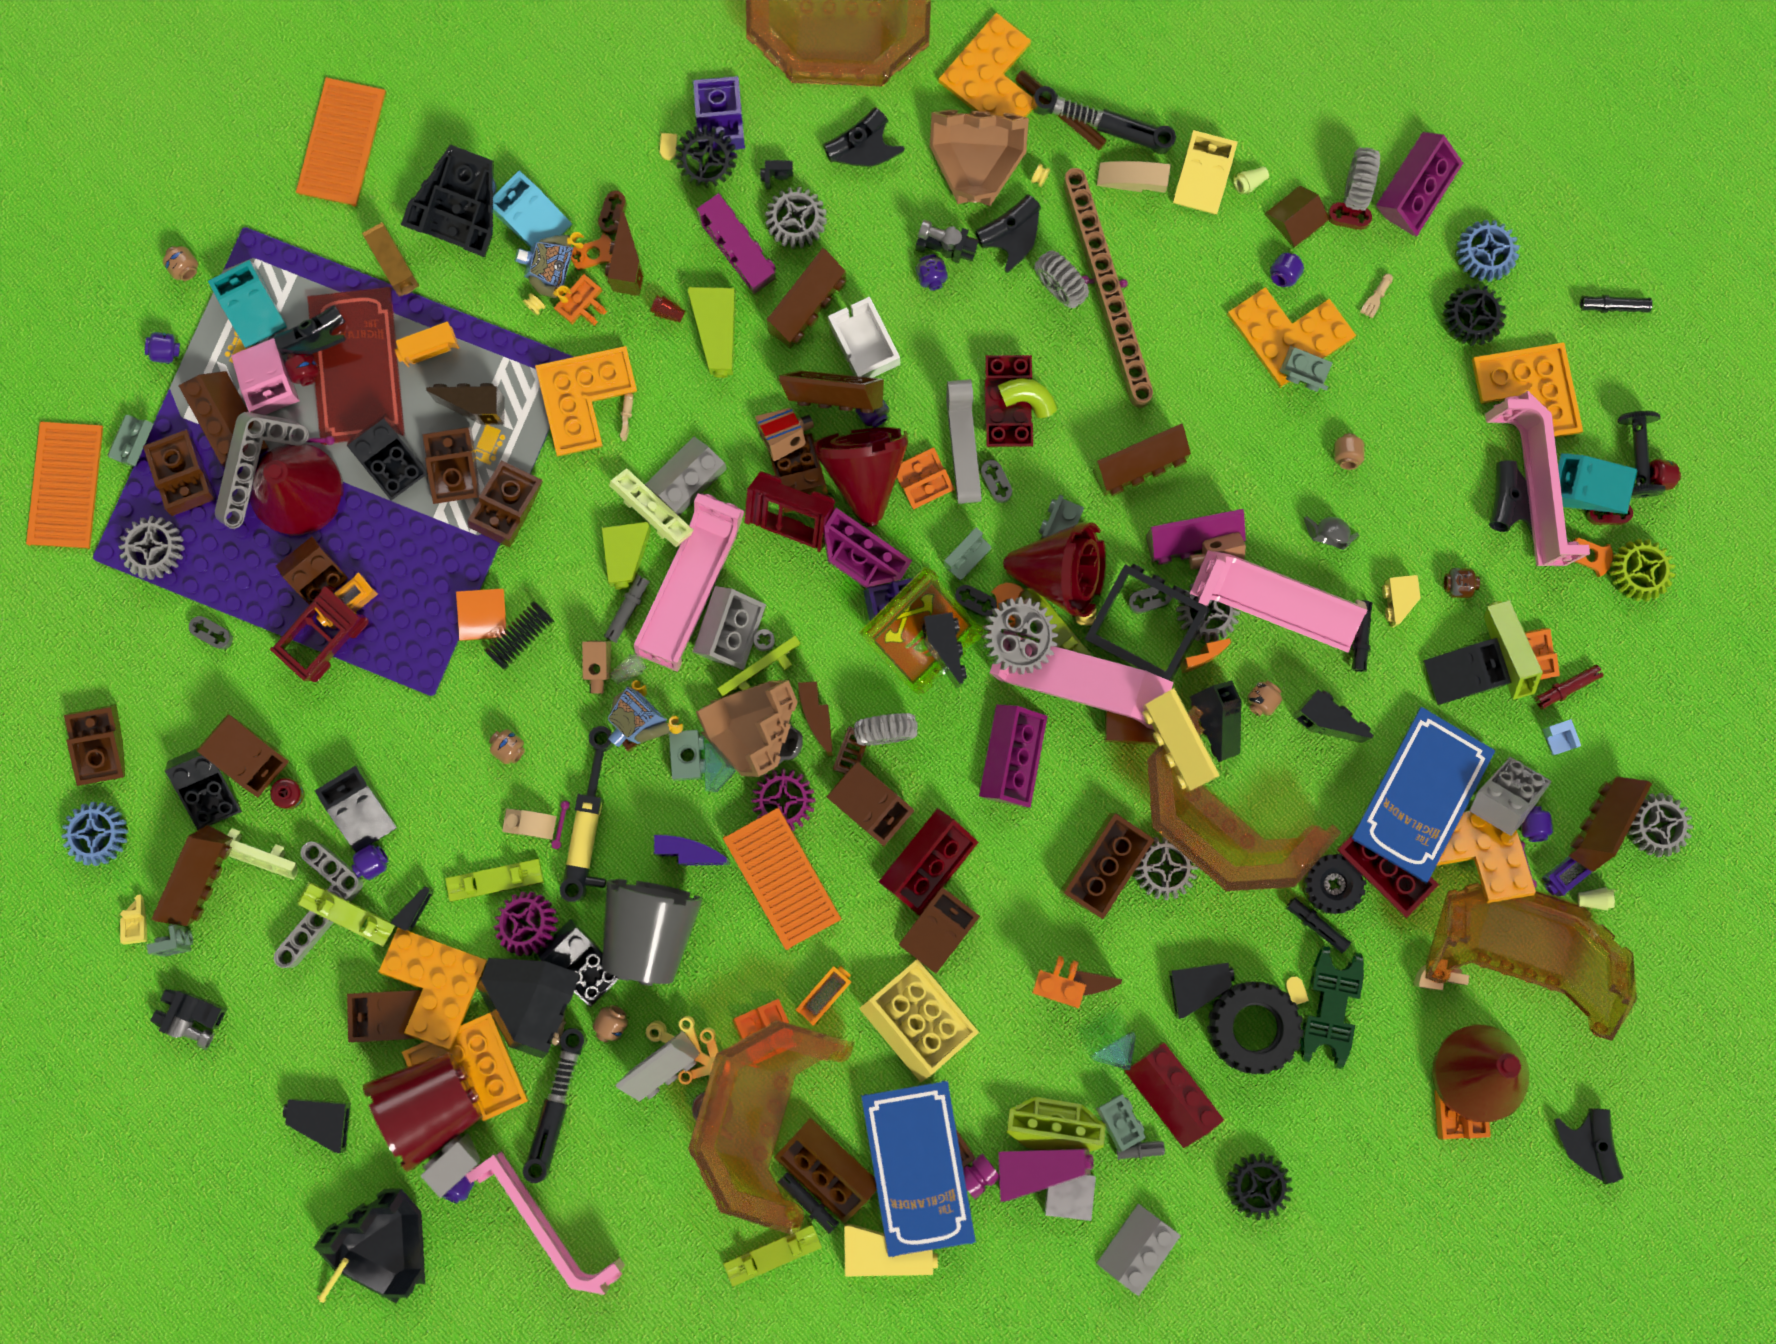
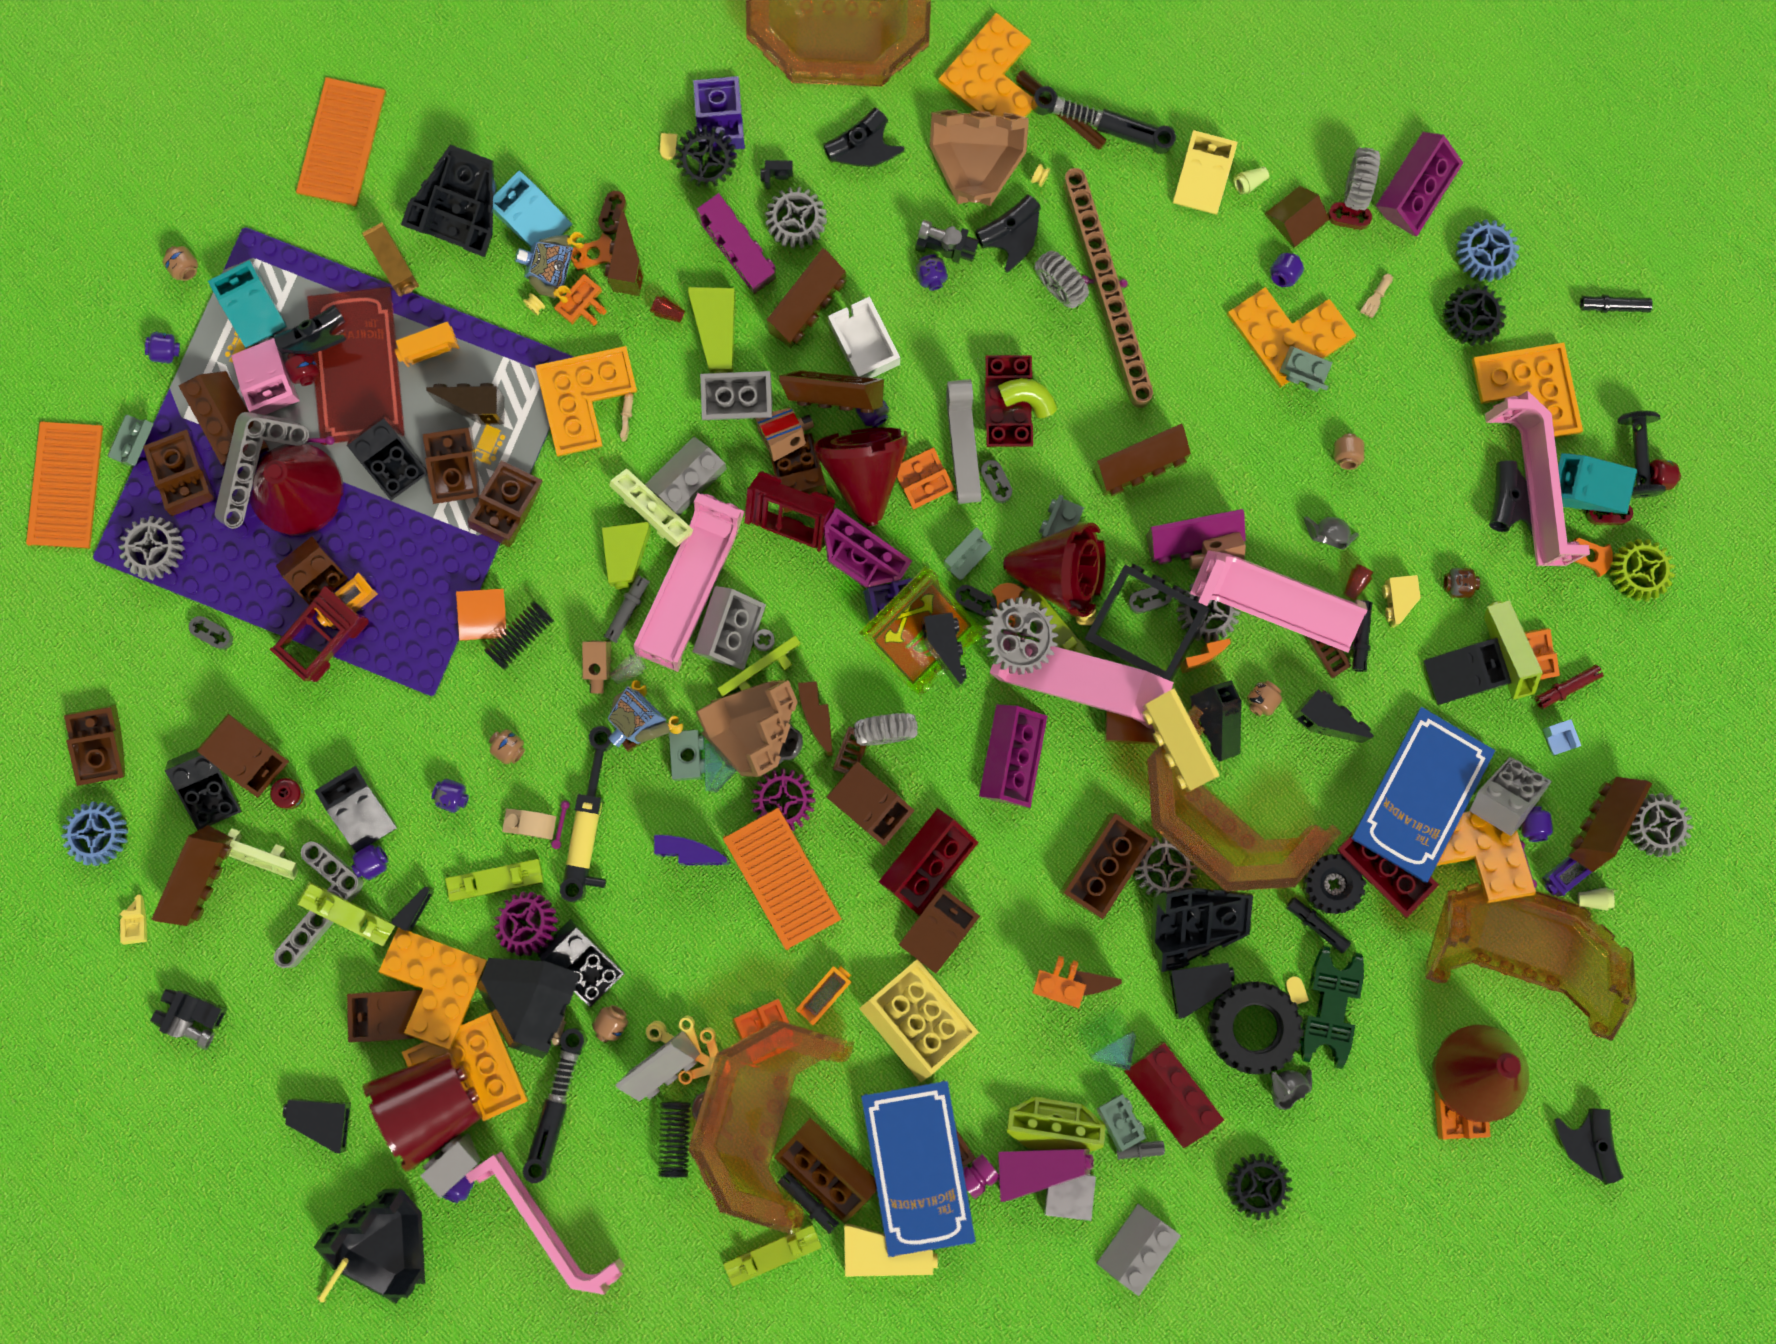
(179, 942): sand green bracket -> none
(450, 795): none -> dark purple head
(646, 930): dark grey cone -> none
(675, 1172): none -> black piece
(736, 395): none -> light grey slope
(1134, 175): tan slope -> none
(1195, 921): none -> black wedge
(1290, 1087): none -> dark grey piece
(1316, 648): none -> reddish brown slope
(1358, 581): none -> clear red cone
(1456, 978): tan brick -> none

